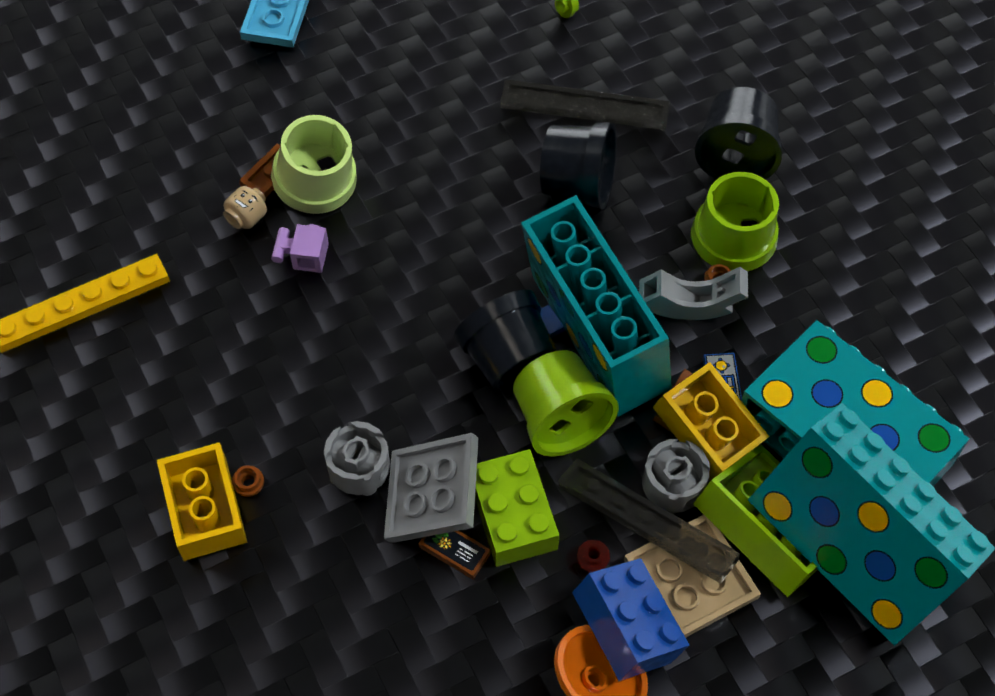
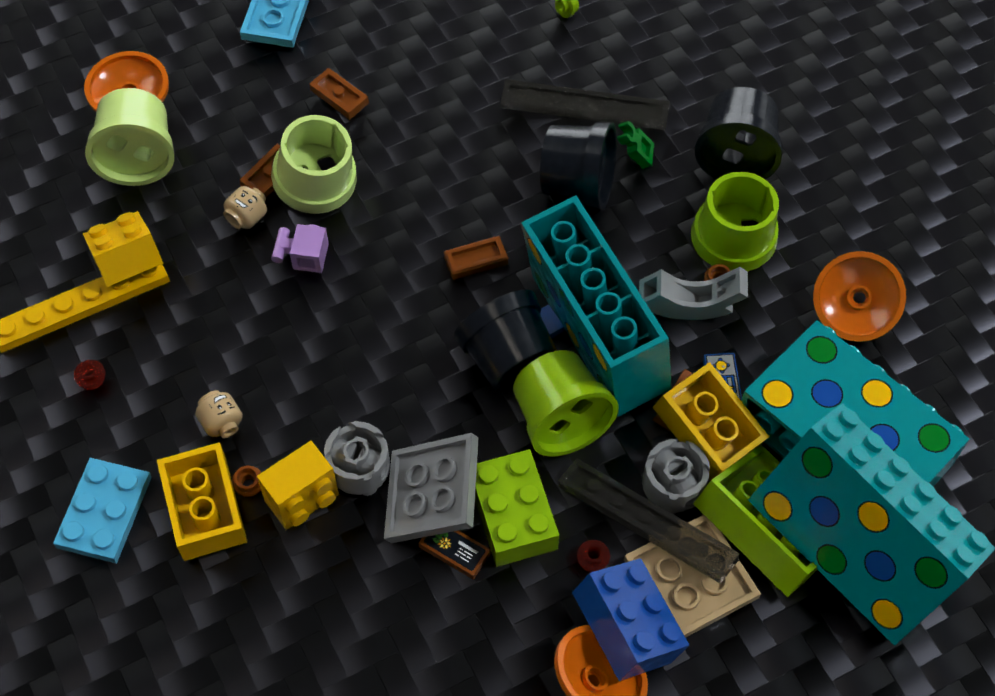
(92, 381): none -> clear red plate
(102, 510): none -> medium azure plate
(122, 248): none -> yellow brick
(126, 70): none -> orange dish
(130, 138): none -> yellowish green piece
(218, 414): none -> tan head
(298, 485): none -> yellow brick
(339, 93): none -> dark orange plate
(476, 257): none -> dark orange tile
(639, 145): none -> green plate
(863, 274): none -> orange dish

